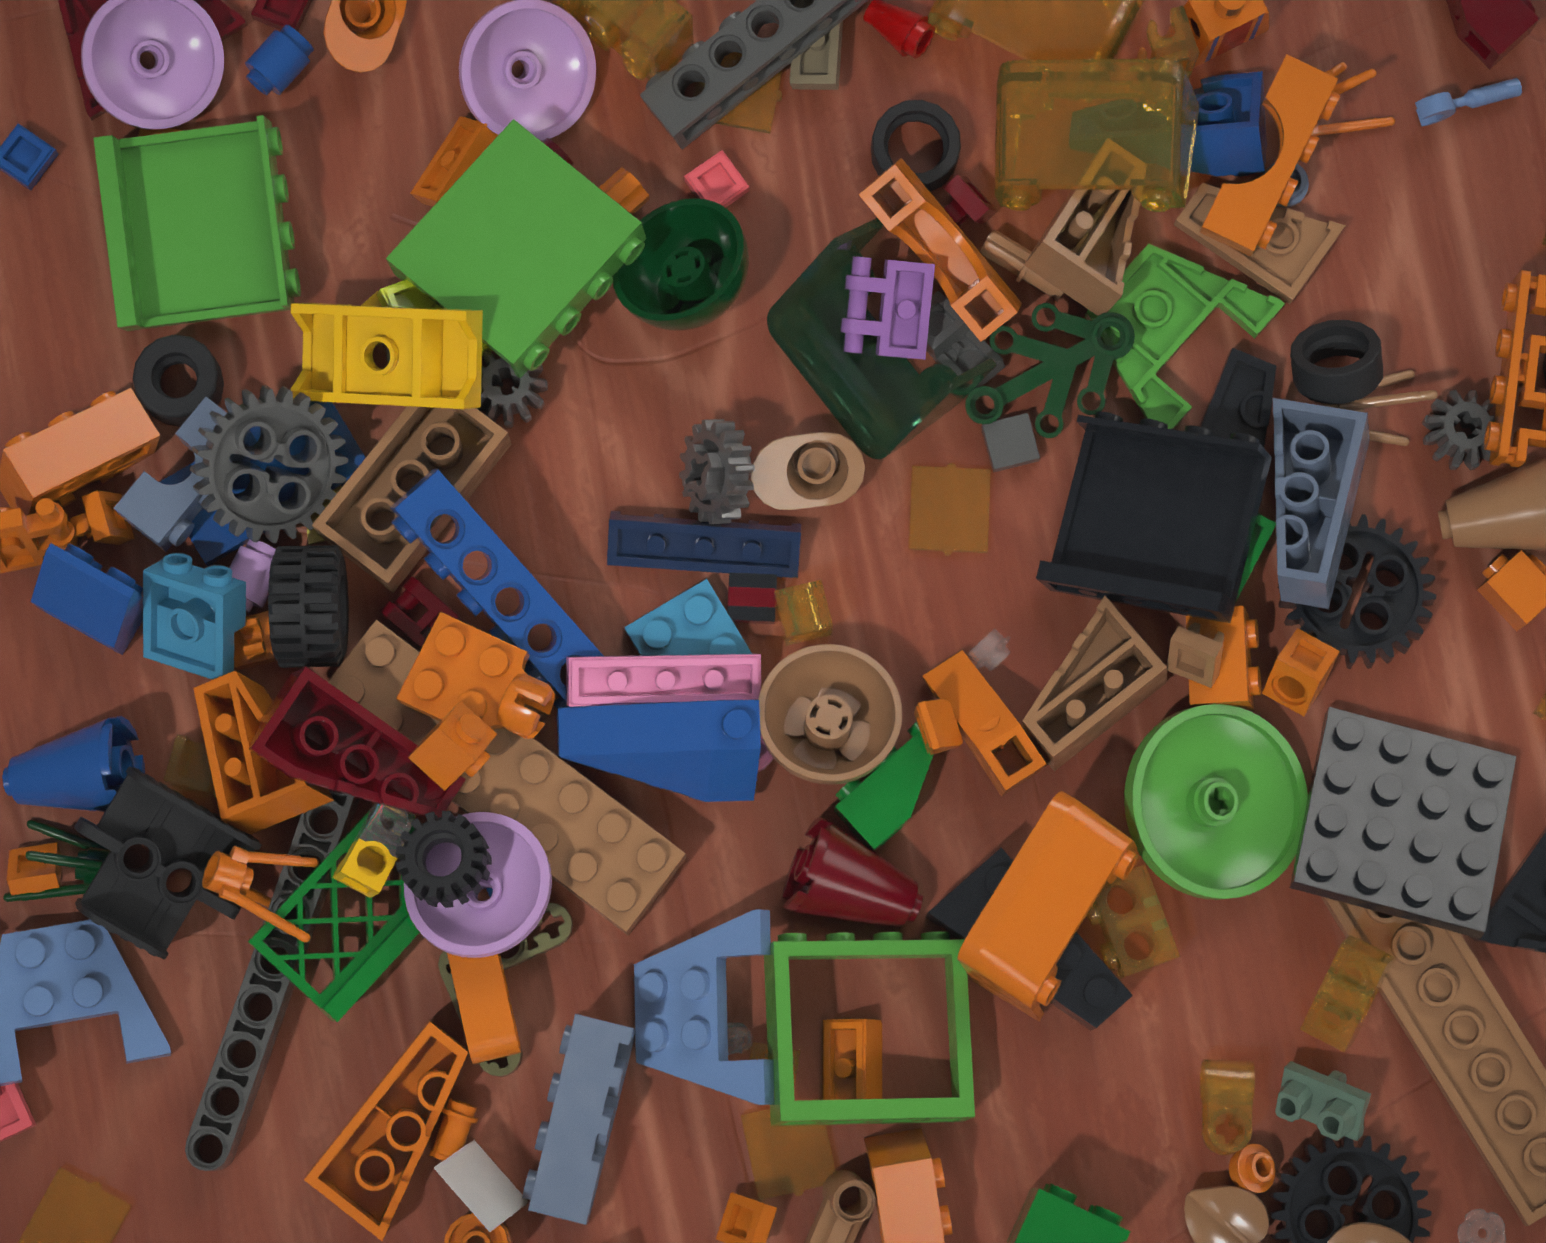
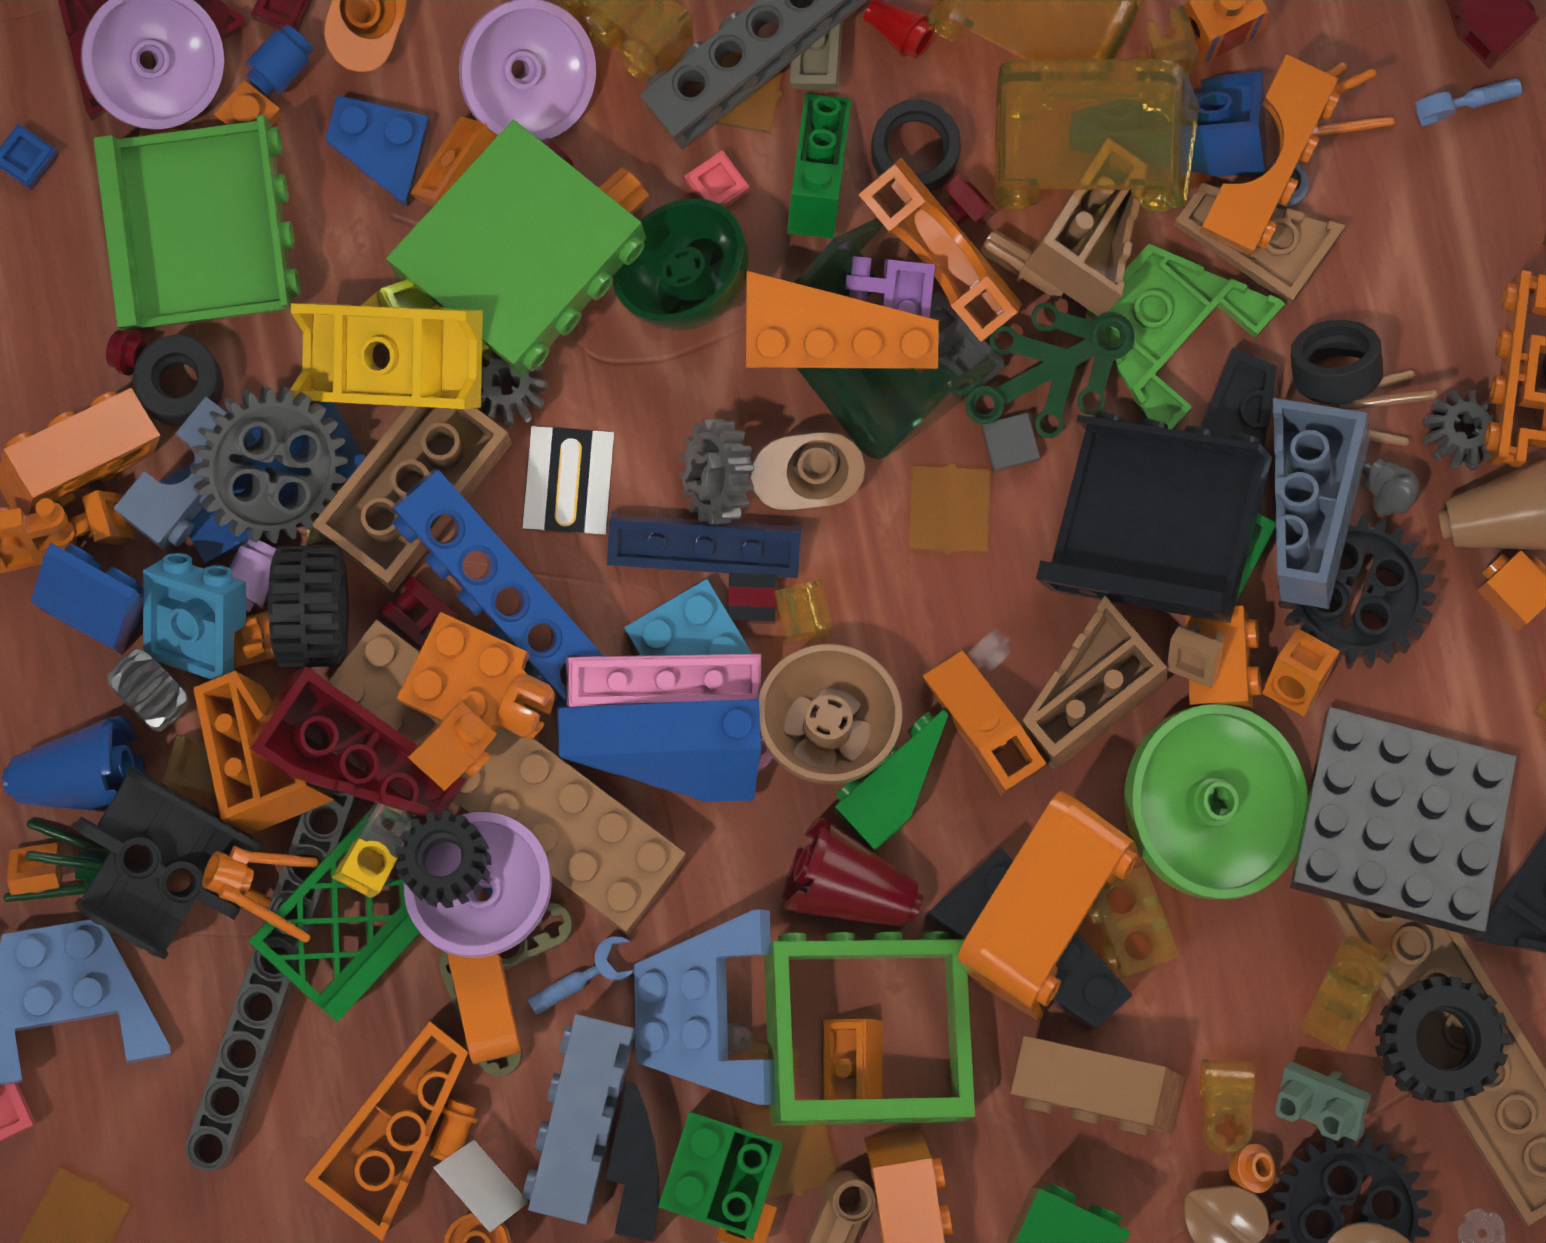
(124, 350): none -> dark red plate
(148, 690): none -> flat silver gear
(245, 105): none -> orange plate
(380, 142): none -> blue wing
(568, 480): none -> sticker
(577, 980): none -> medium blue piece
(635, 1165): none -> black slope
(720, 1175): none -> green slope
(819, 166): none -> green slope
(821, 329): none -> orange wing
(937, 726): orange slope -> none
(1097, 1086): none -> medium nougat wedge
(1393, 486): none -> dark grey piece
(1482, 1031): none -> black tyre

